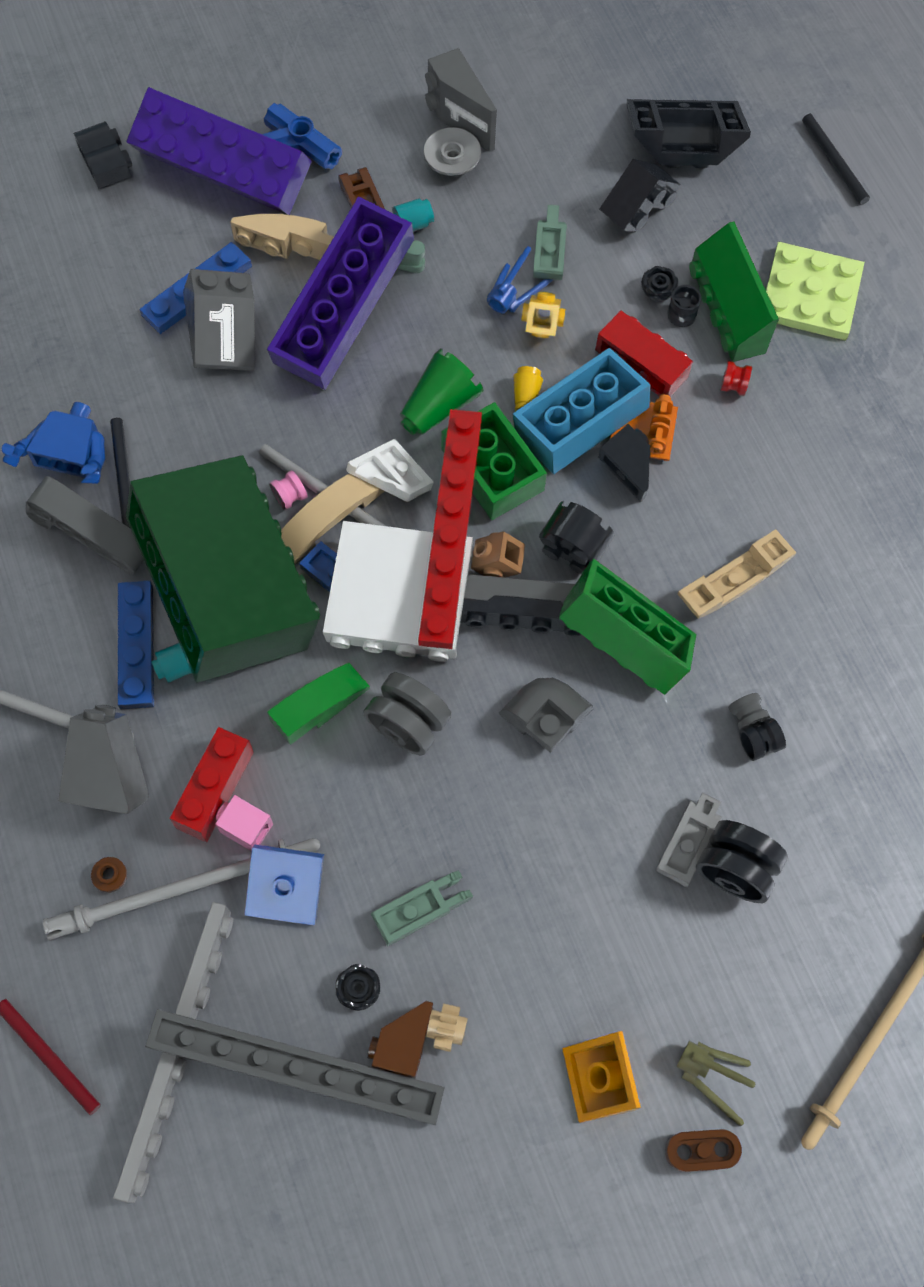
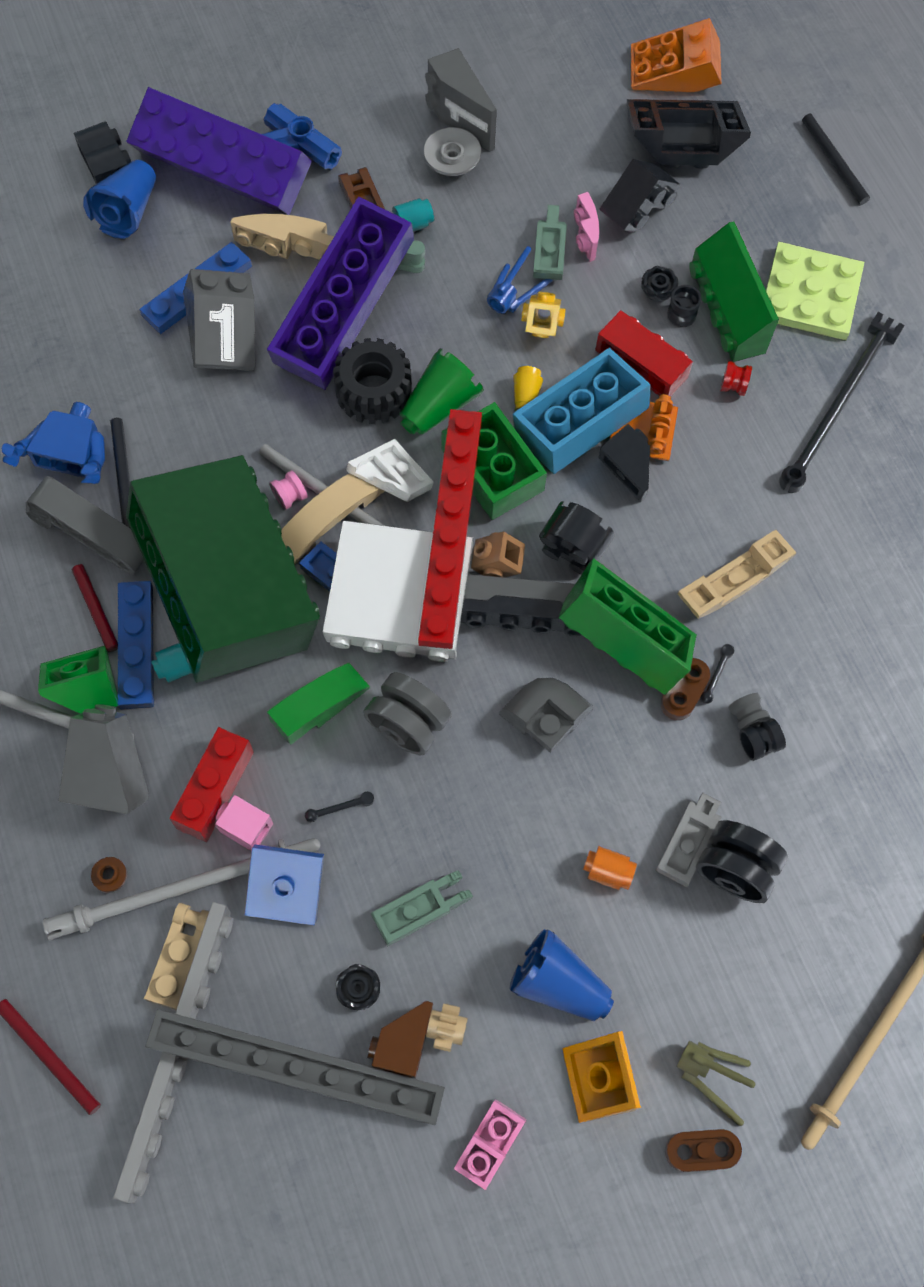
(79, 680): none -> green slope
(95, 608): none -> dark red bar
(121, 199): none -> blue cone
(176, 957): none -> tan plate
(366, 799): none -> black hinge
(370, 360): none -> black tyre
(490, 1144): none -> bright pink slope
(560, 979): none -> blue cone
(588, 223): none -> bright pink slope
(610, 868): none -> orange brick
(678, 60): none -> orange slope
(689, 689): none -> reddish brown plate
(727, 652): none -> black hinge
(881, 333): none -> black hinge

